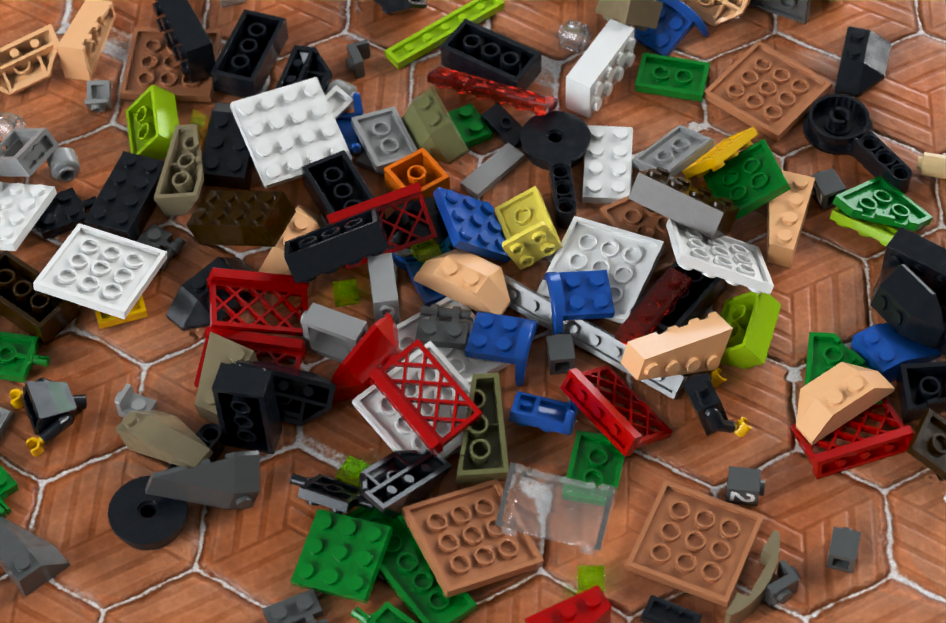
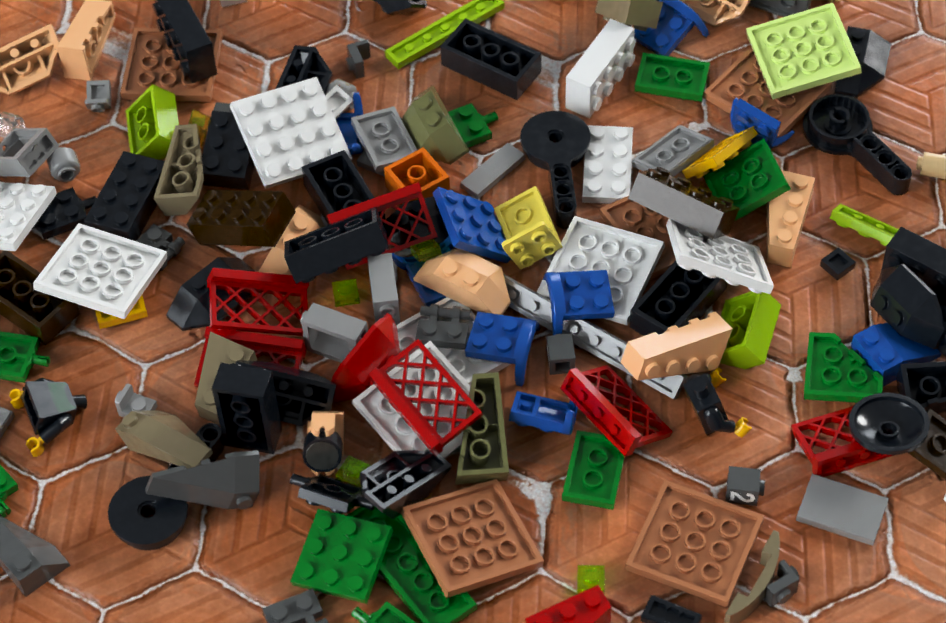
(249, 54): black brick -> none
(324, 441): none -> piece
(492, 90): clear red plate -> none
(503, 124): black plate -> none
(556, 508): clear windscreen -> none
(574, 36): clear head -> none
(654, 306): clear red plate -> none
(746, 115): none -> blue piece
(803, 50): none -> yellowish green plate
(826, 187): dark grey brick -> none
(837, 263): none -> black plate
(838, 398): light nougat wedge -> none
(842, 509): none -> light grey tile
(843, 549): dark grey brick -> none
(882, 204): green plate -> none
(889, 423): none -> black dish

